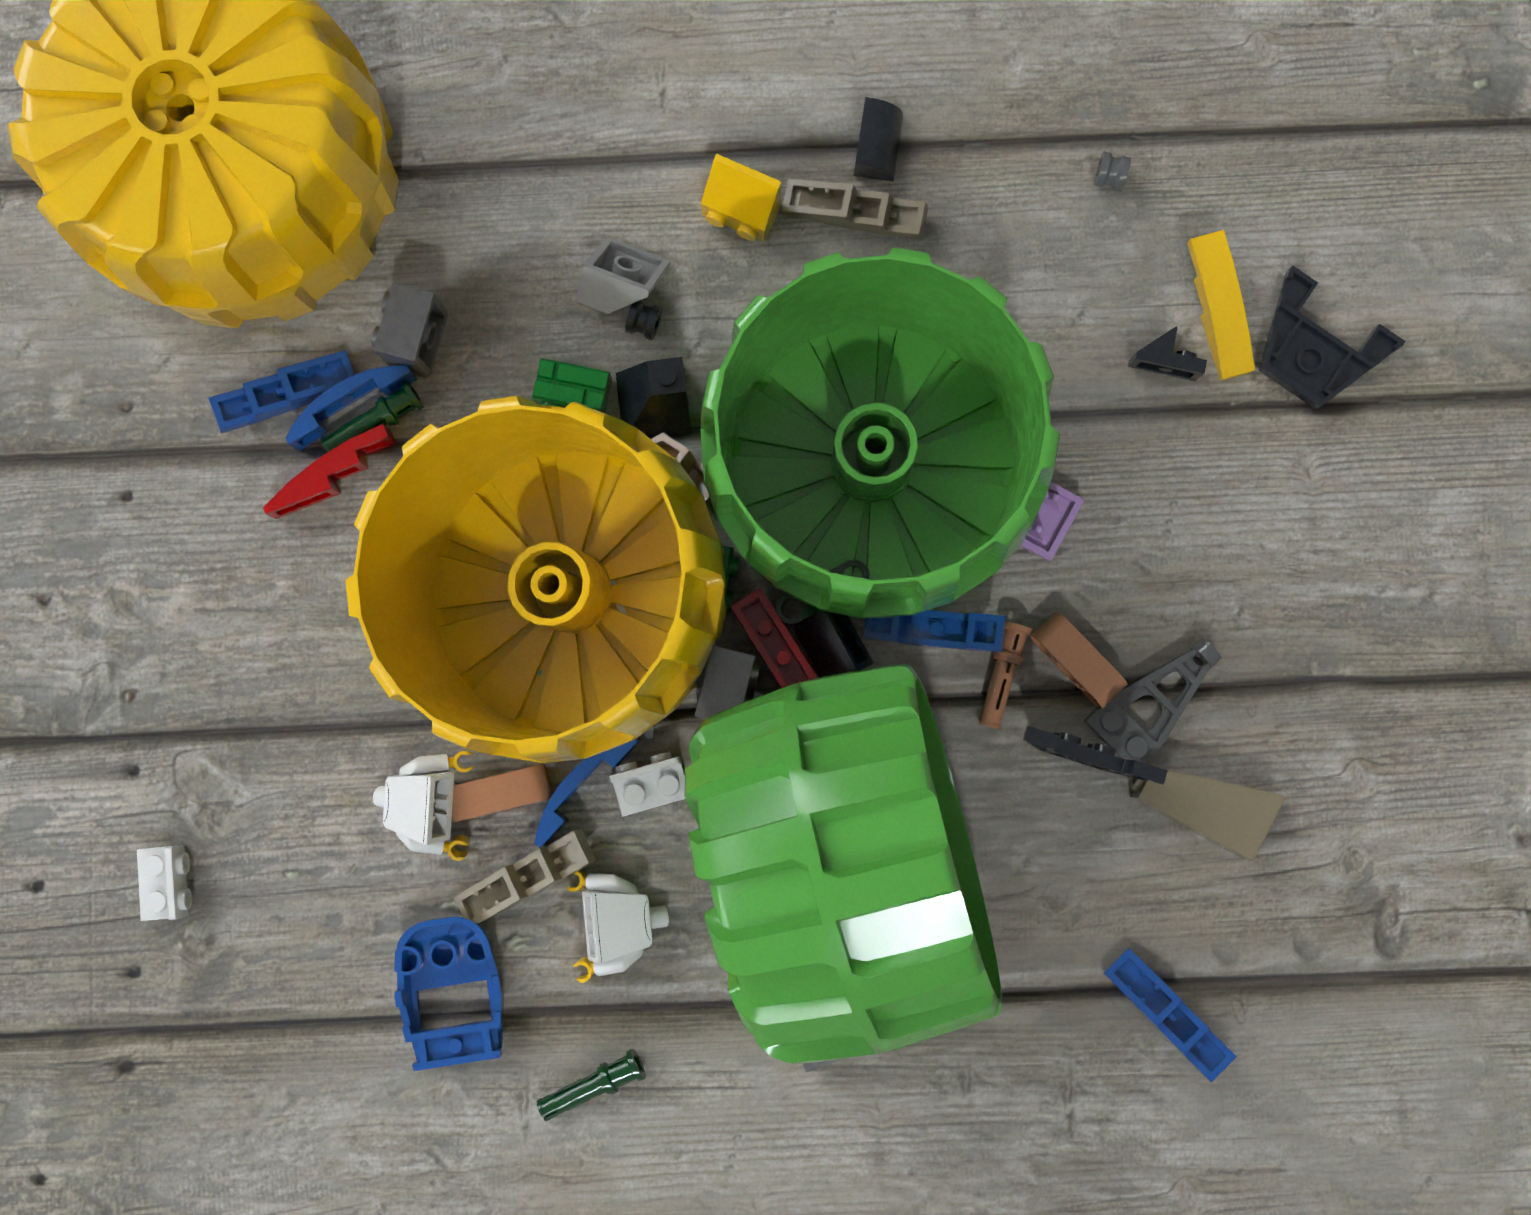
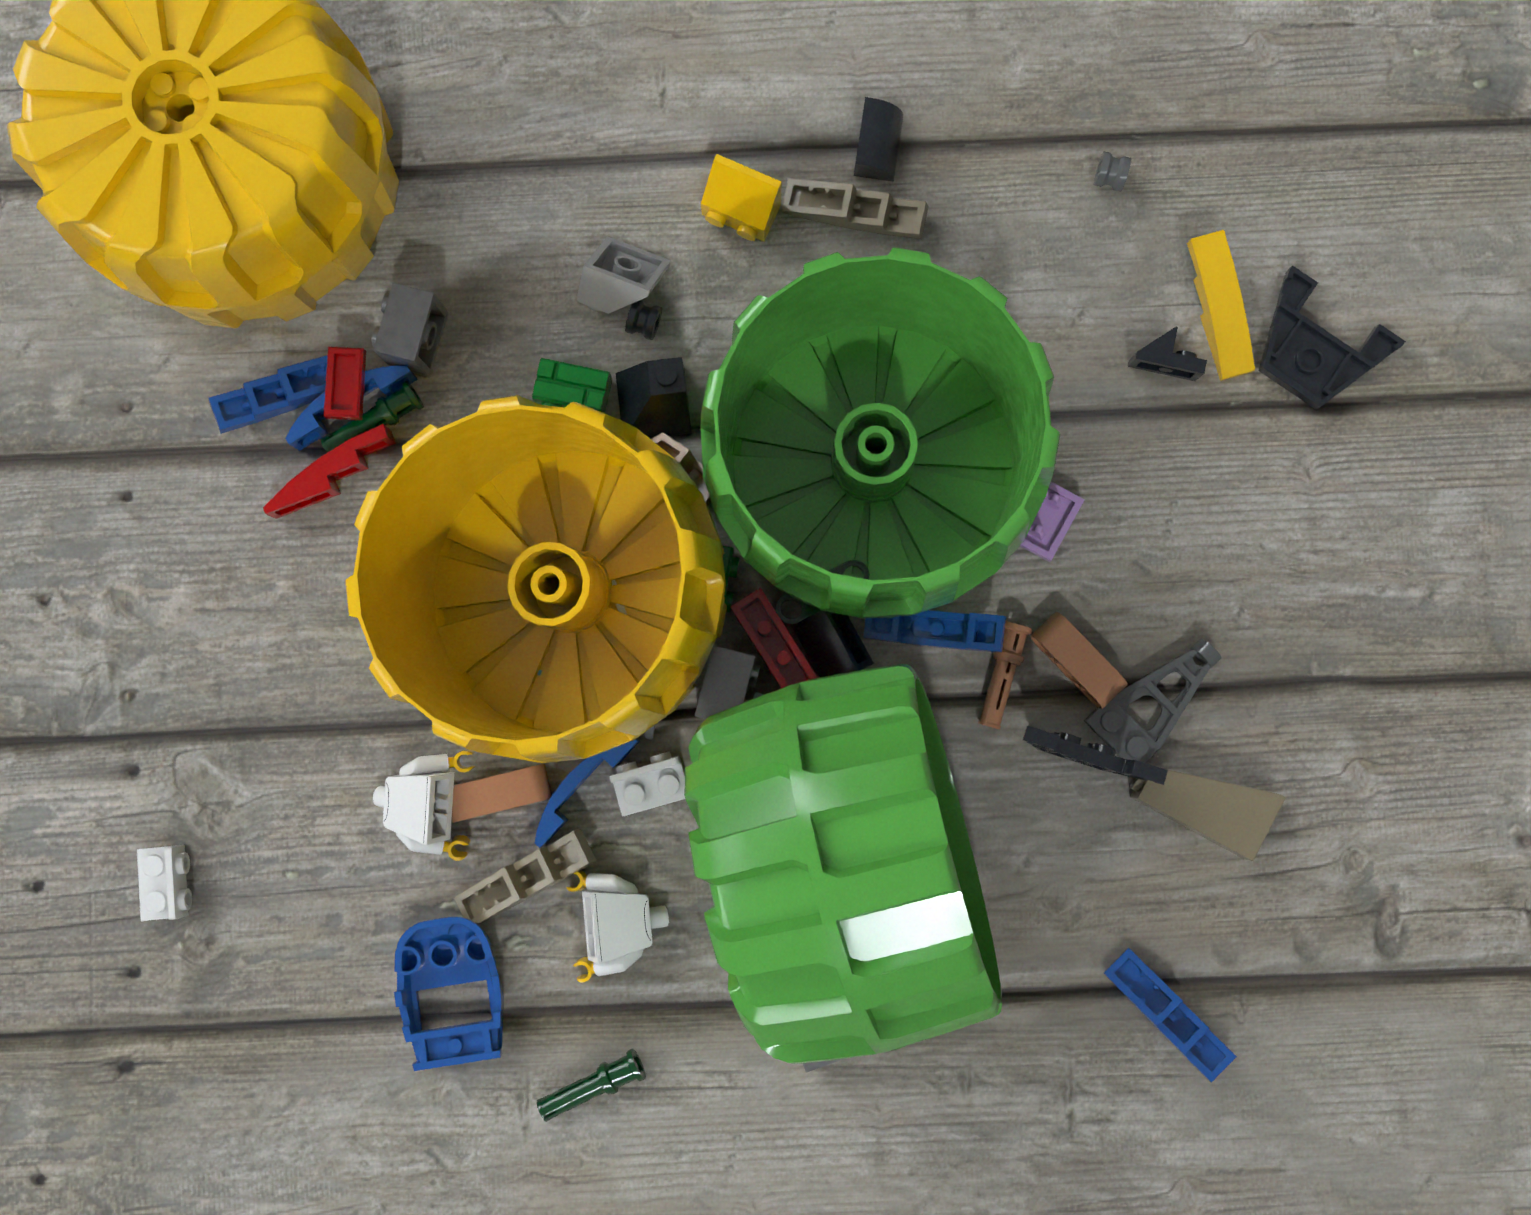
(345, 383): none -> red tile

